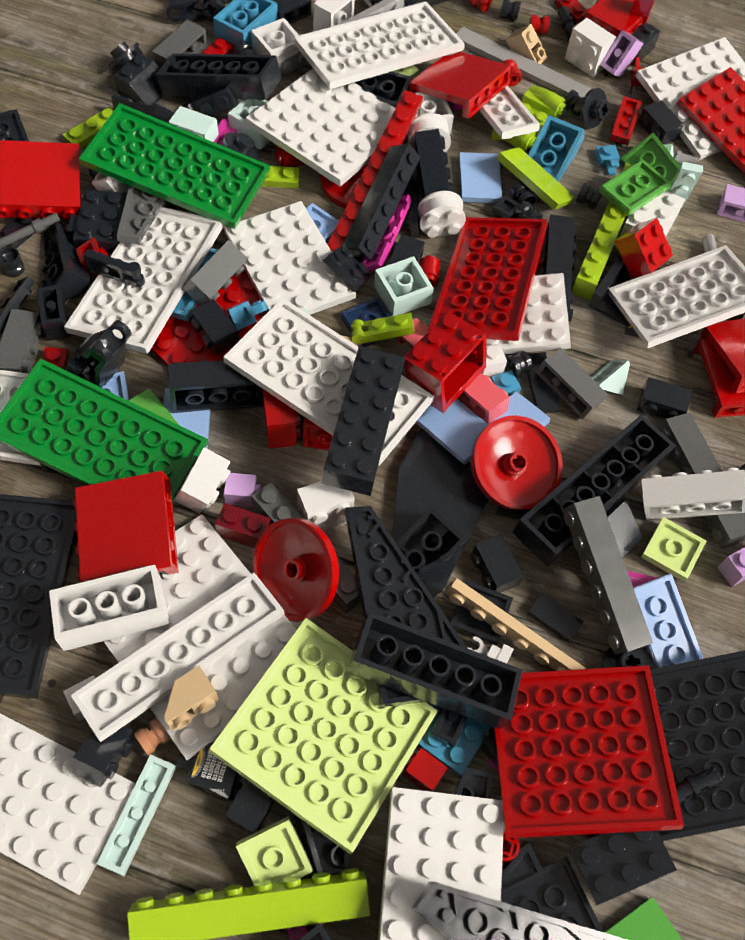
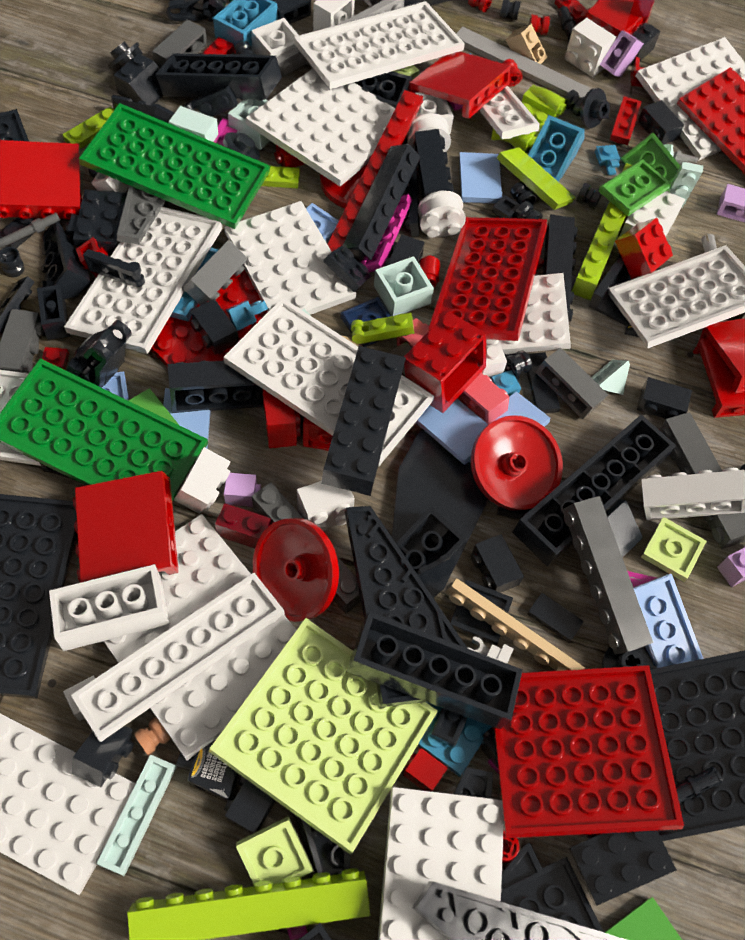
(190, 697): tan slope -> none

